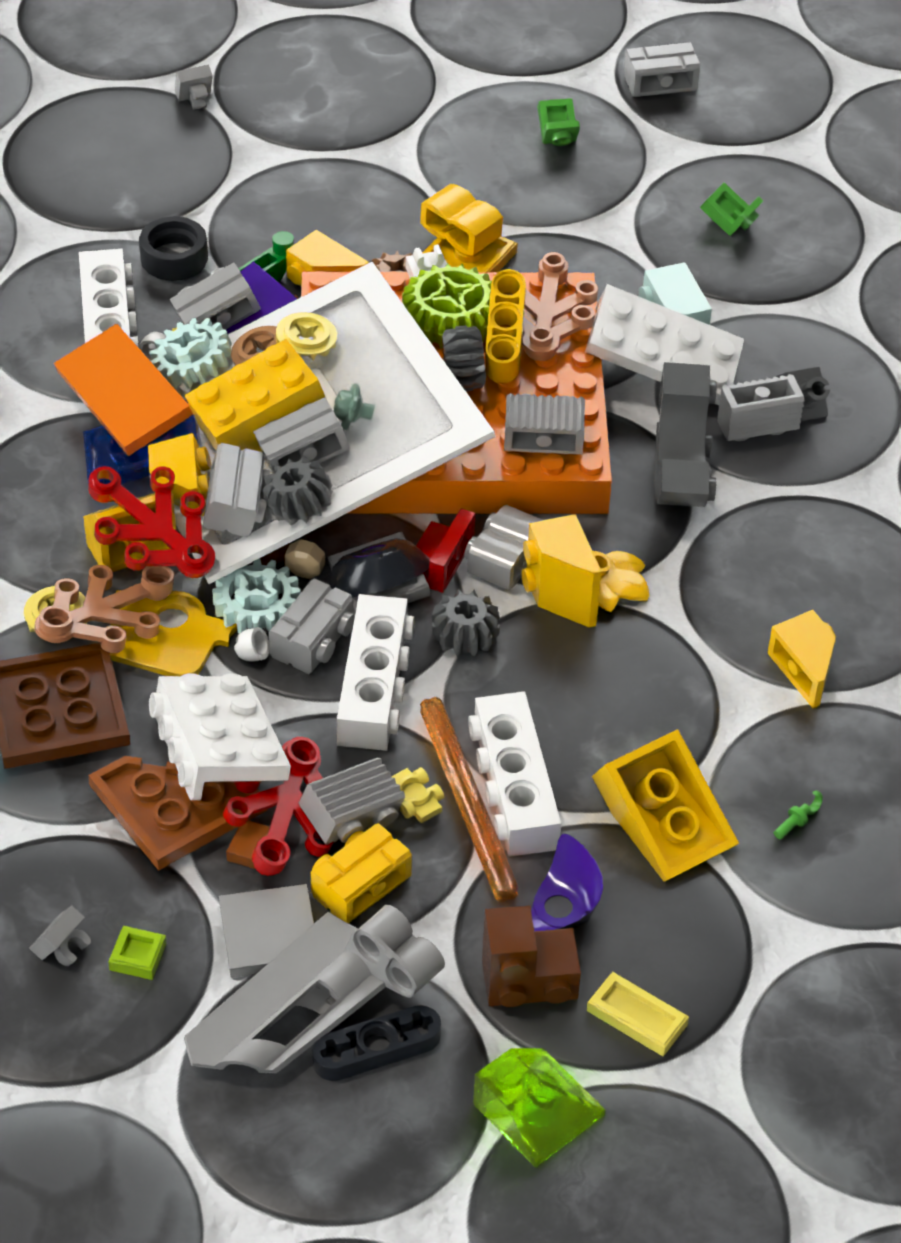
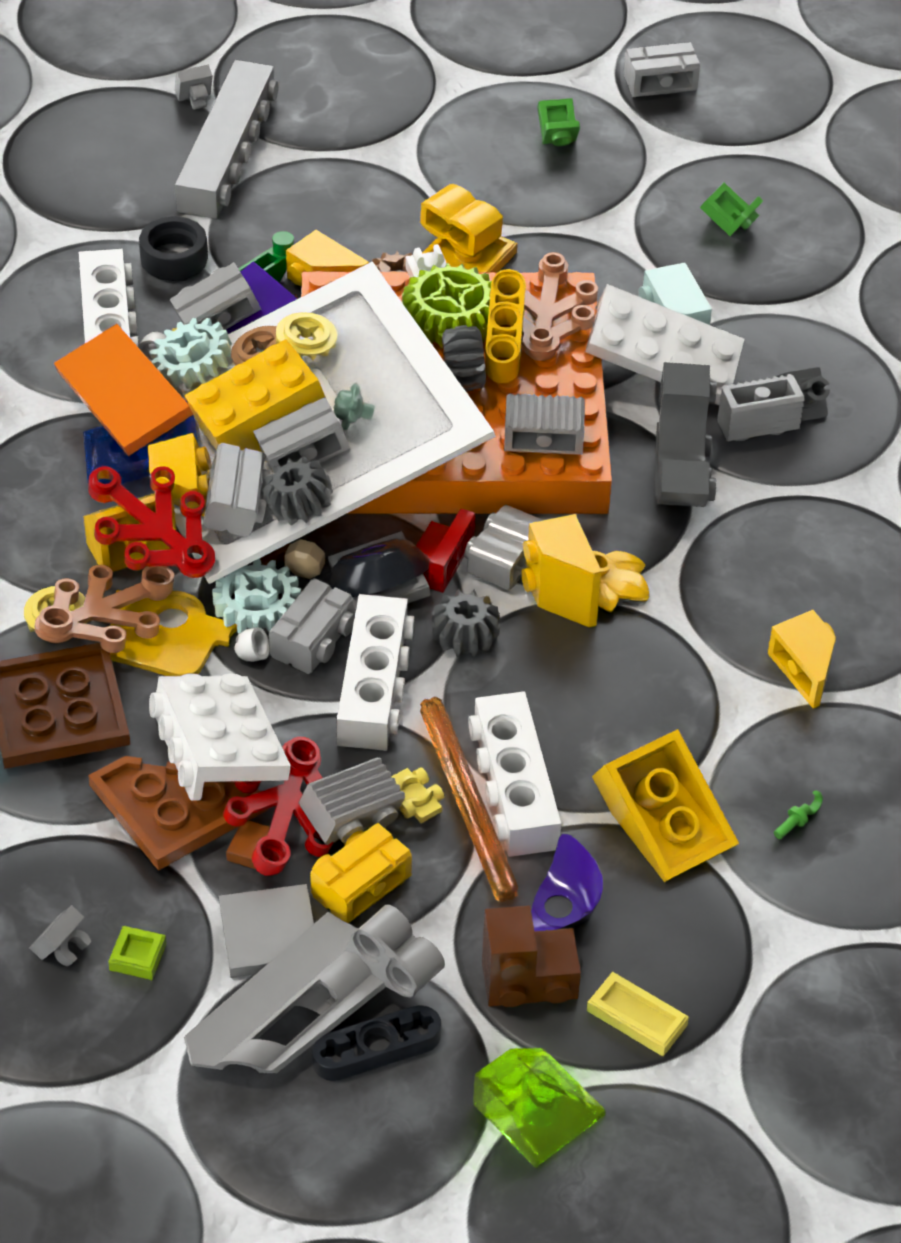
(226, 139): none -> brick

